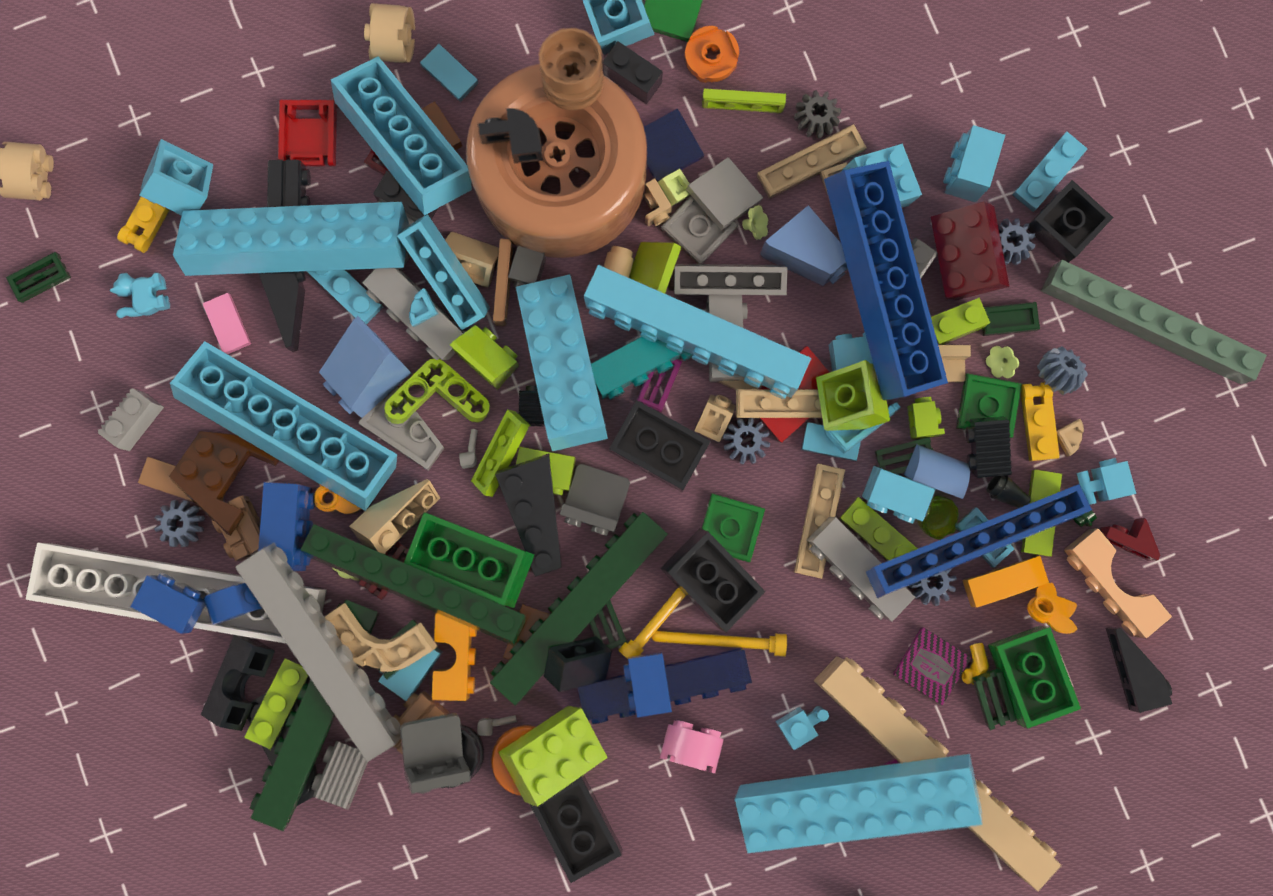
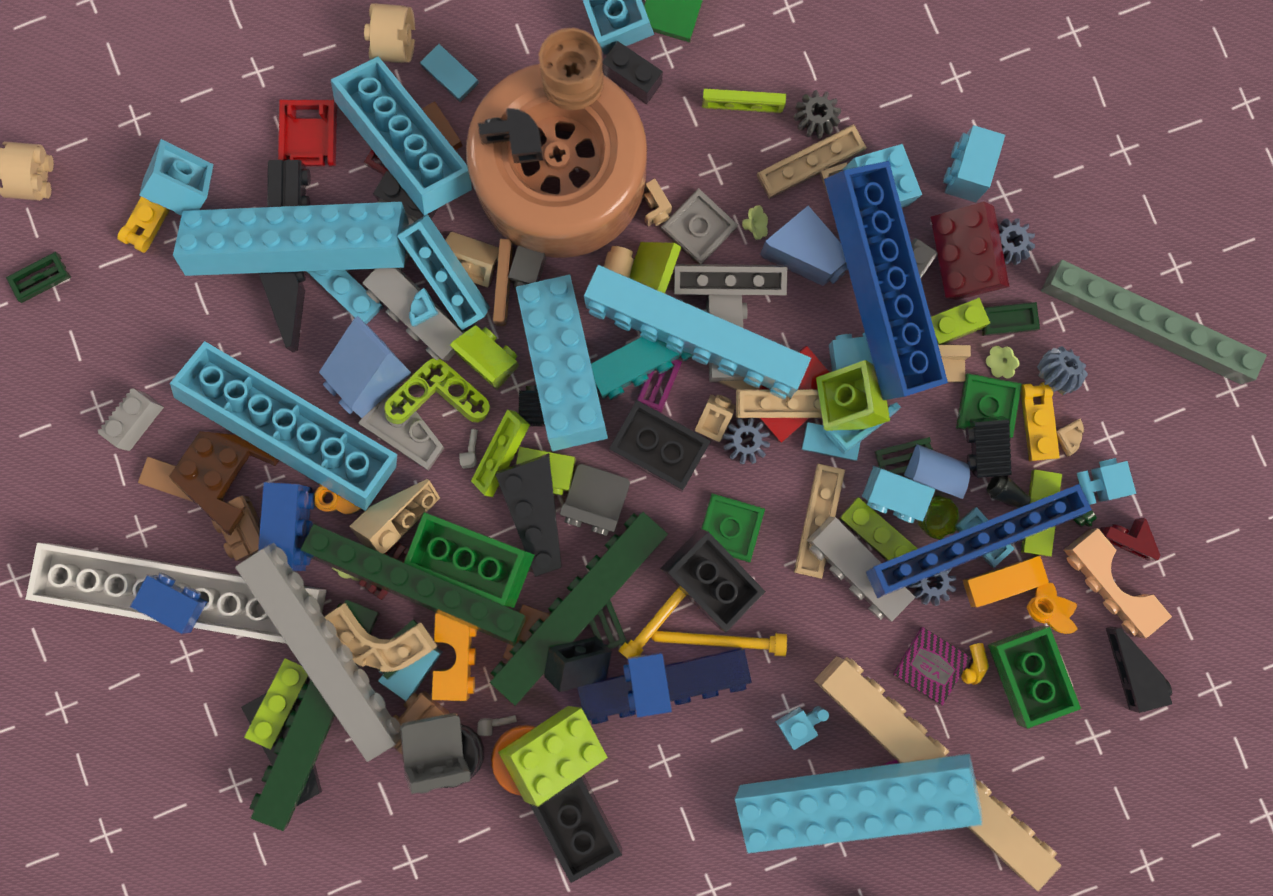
(143, 294): medium azure animal -> none
(174, 533): sand blue gear -> none
(226, 323): bright pink tile -> none
(227, 701): black arch -> none
(230, 603): blue brick -> none
(340, 776): light grey brick -> none
(670, 145): clear blue tile -> none
(674, 187): yellowish green plate -> none
(692, 747): bright pink brick -> none
(718, 40): orange plate -> none
(724, 193): light grey tile -> none
(924, 419): lime brick -> none
(1000, 717): dark green tile -> none
(1050, 171): medium azure plate -> none
(1069, 222): black brick -> none

